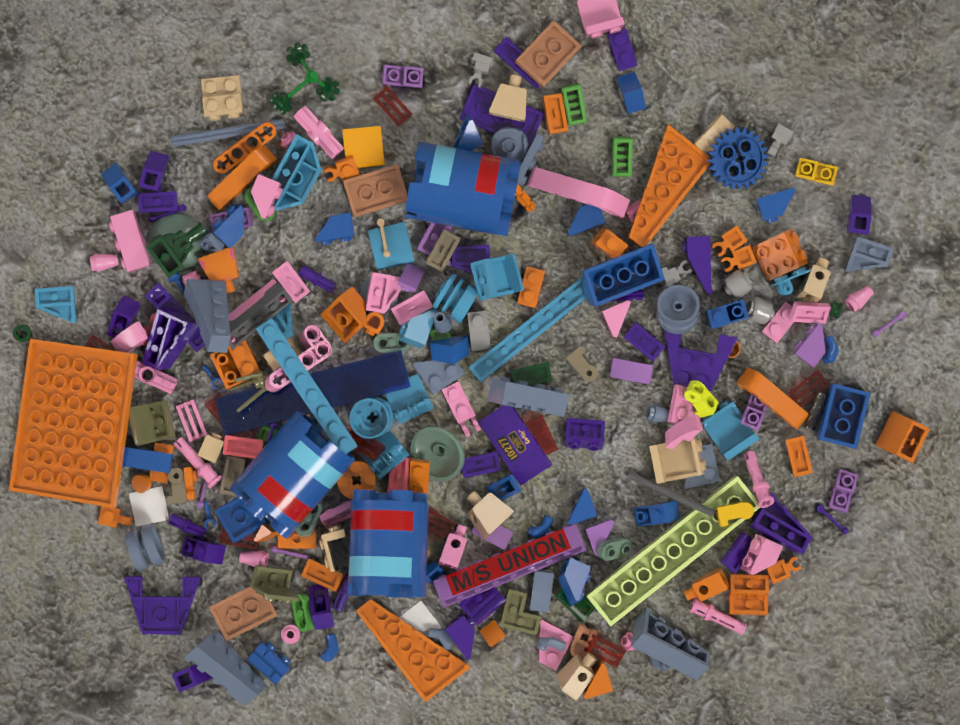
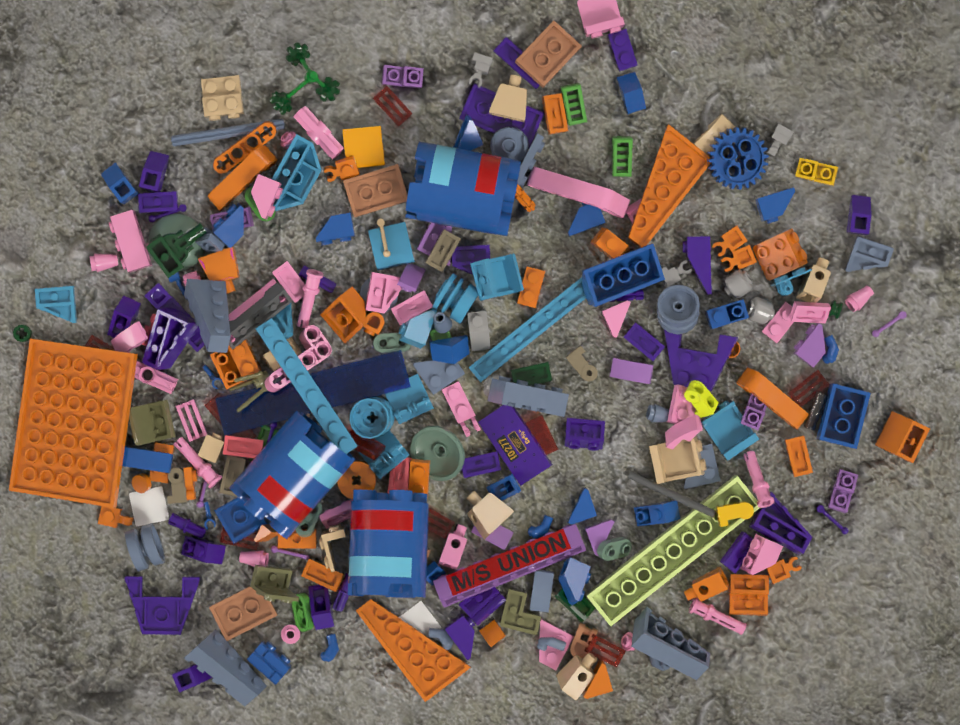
(311, 290): none -> bright pink pin

